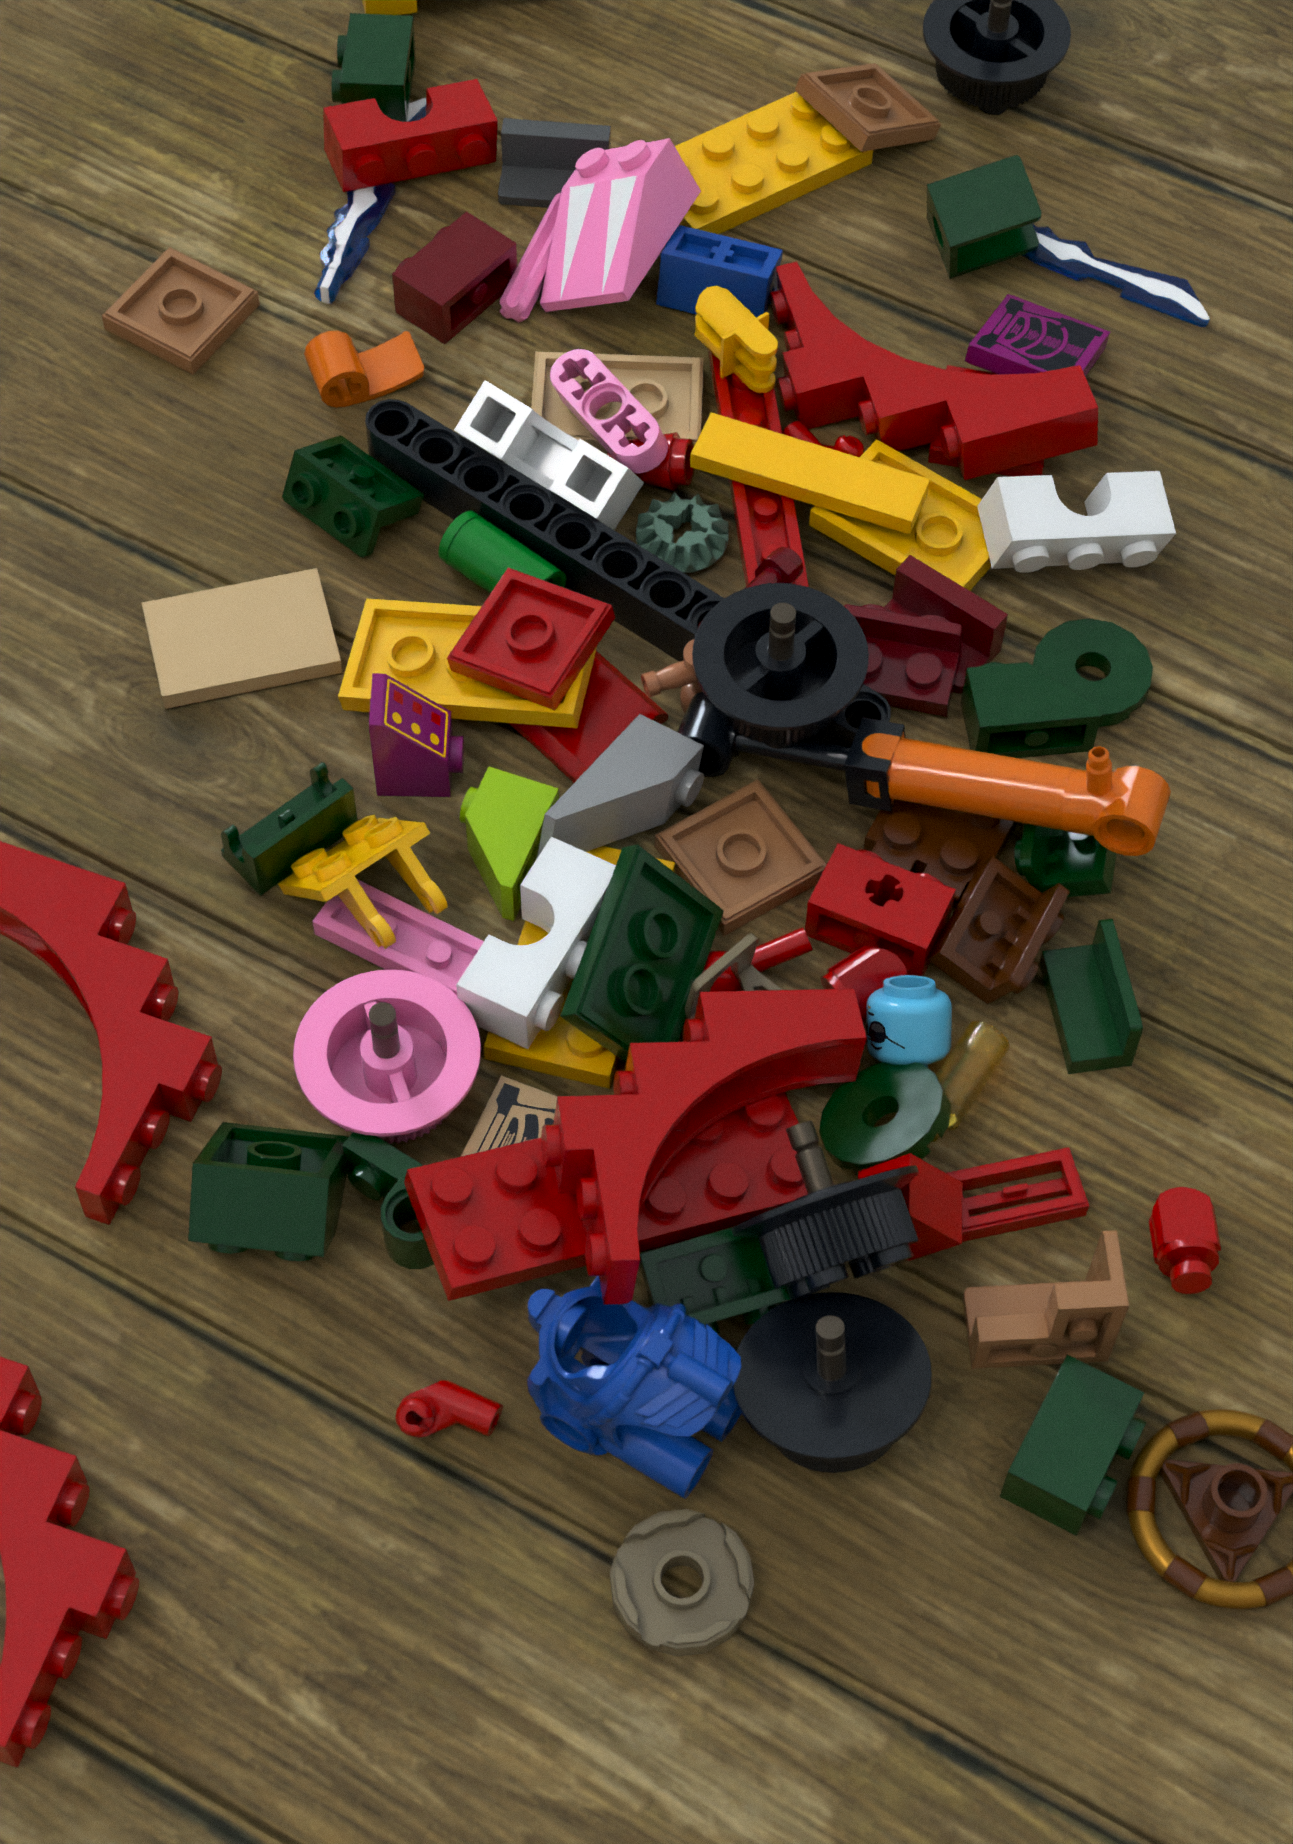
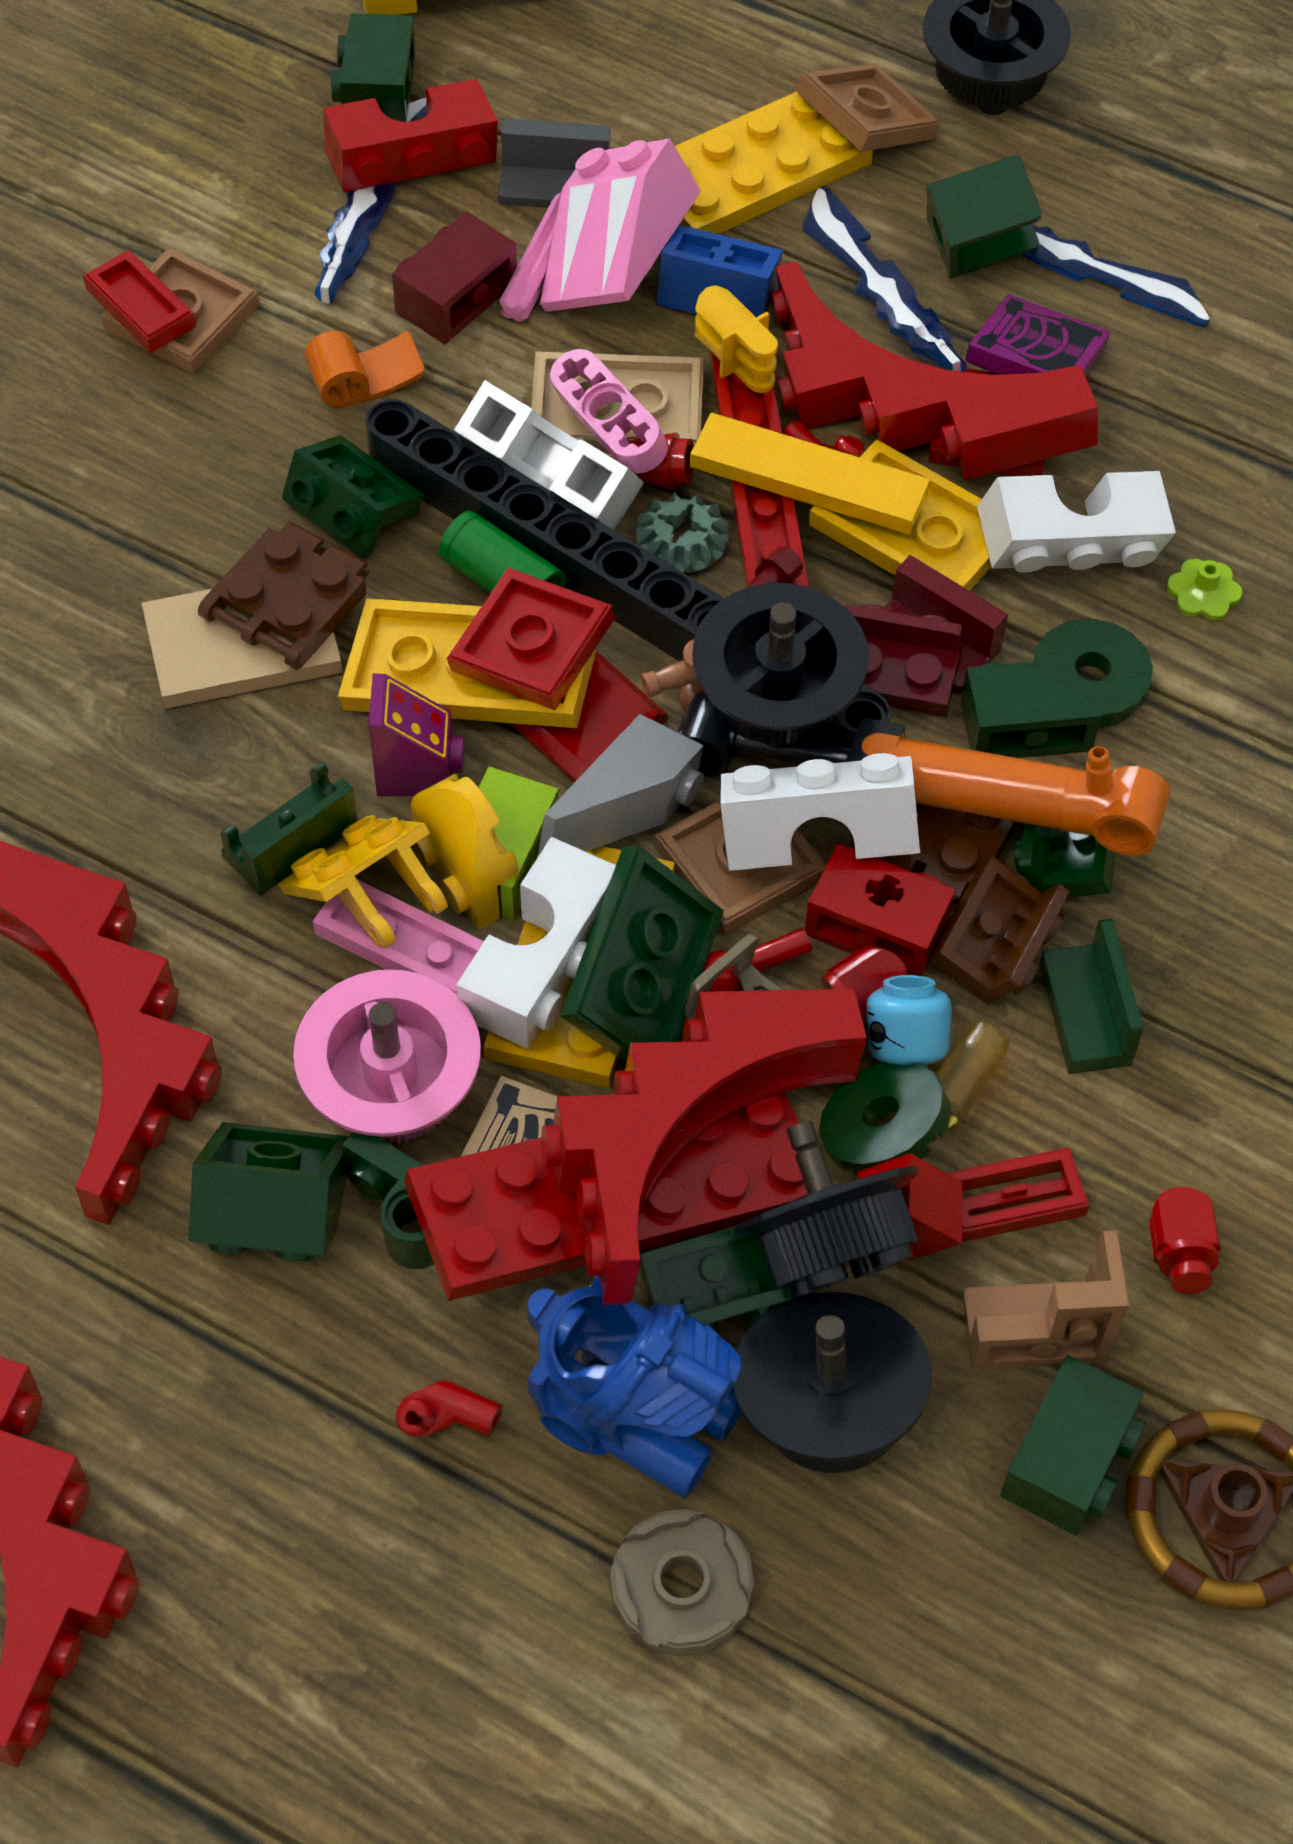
(139, 301): none -> red tile
(288, 588): none -> reddish brown plate
(463, 847): none -> yellow slope
(867, 796): none -> white arch
(880, 281): none -> clear blue sword
(1204, 589): none -> lime plant

